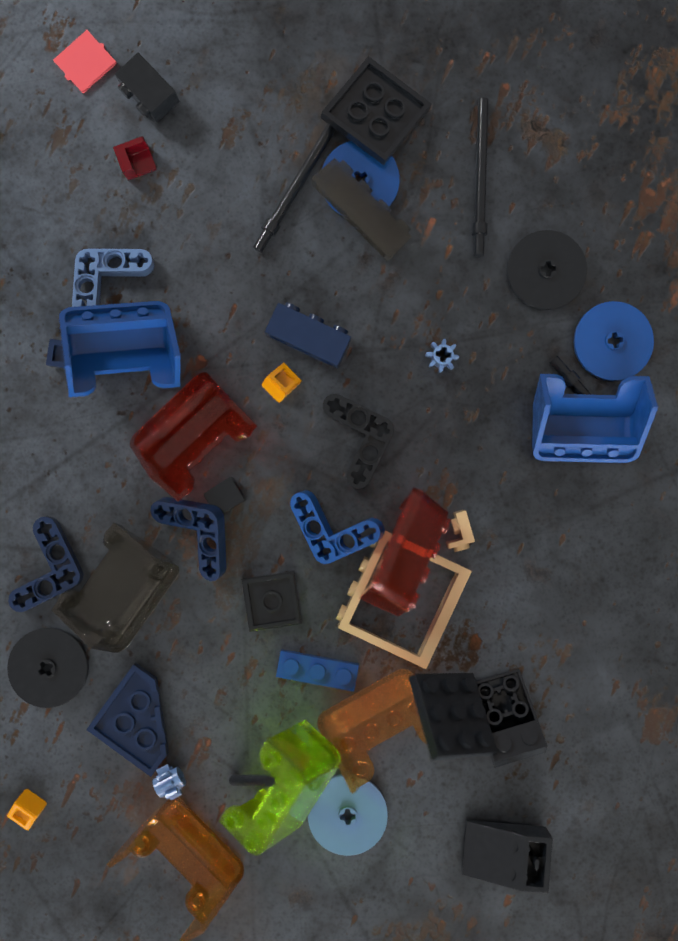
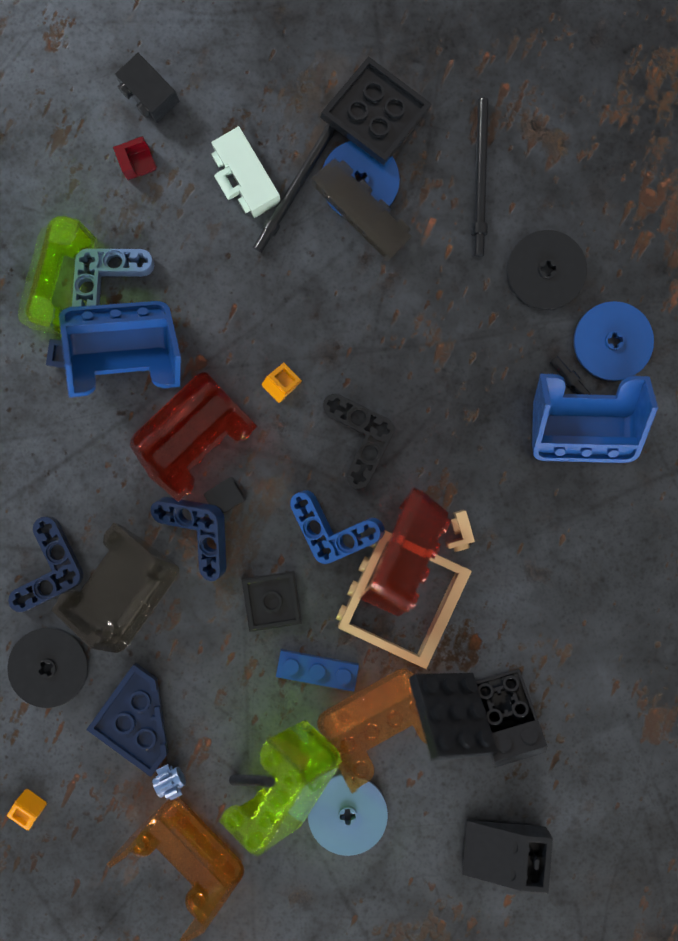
(55, 240): none -> clear neon green windscreen
(85, 61): coral piece -> none
(253, 182): none -> light aqua piece
(308, 334): dark blue brick -> none
(448, 351): medium blue gear -> none

